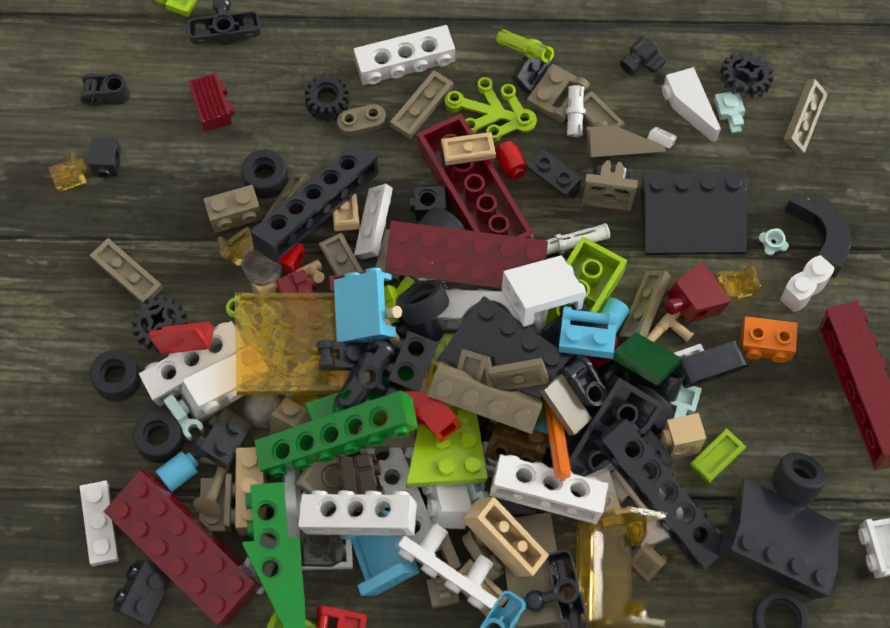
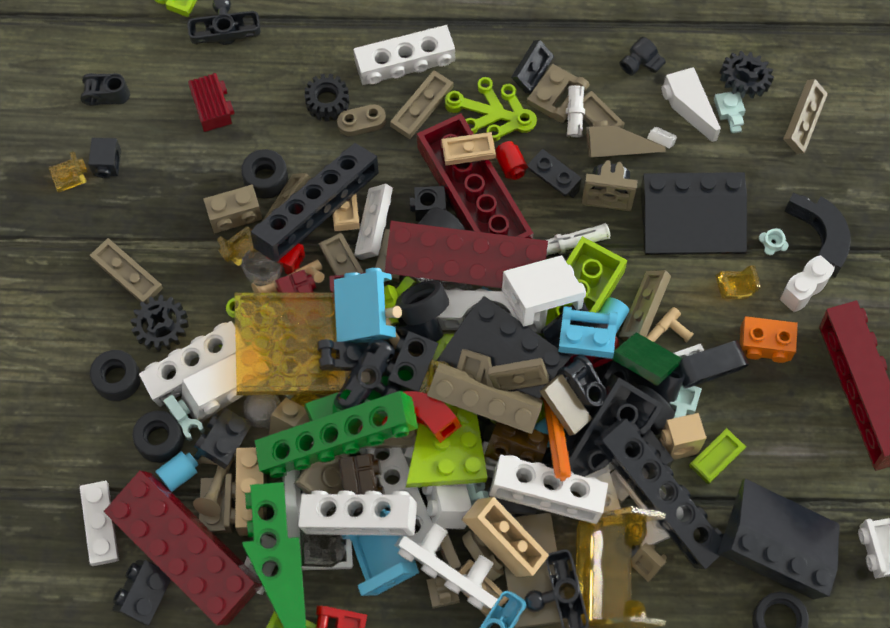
(183, 337): red panel -> none
(530, 47): lime pin -> none
(697, 295): dark red torso -> none
(799, 478): black tyre -> none

